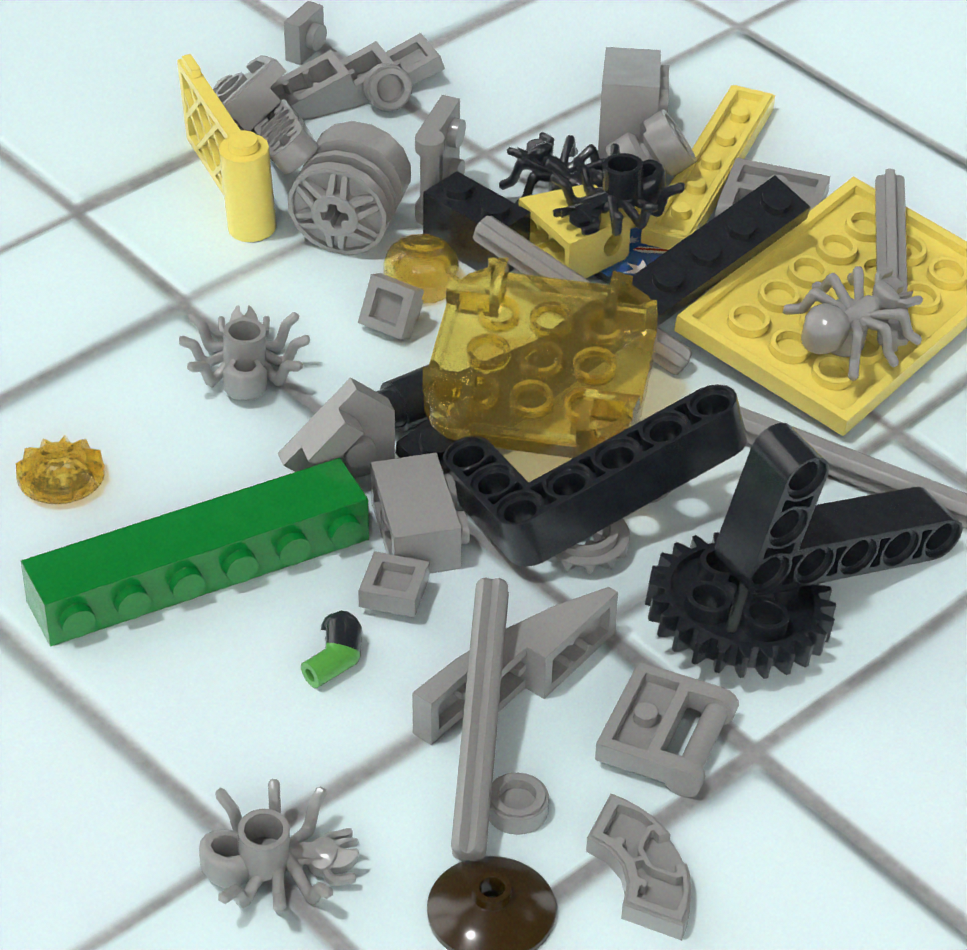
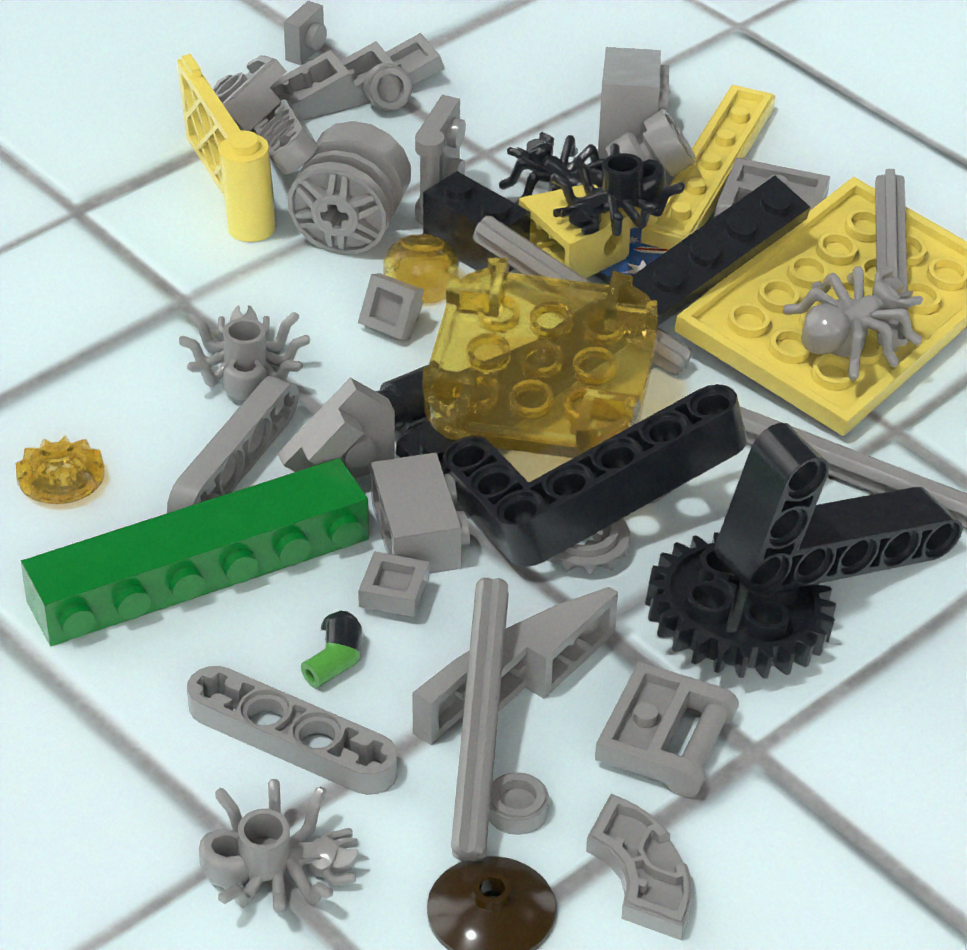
(237, 444): none -> light grey beam
(296, 722): none -> light grey beam

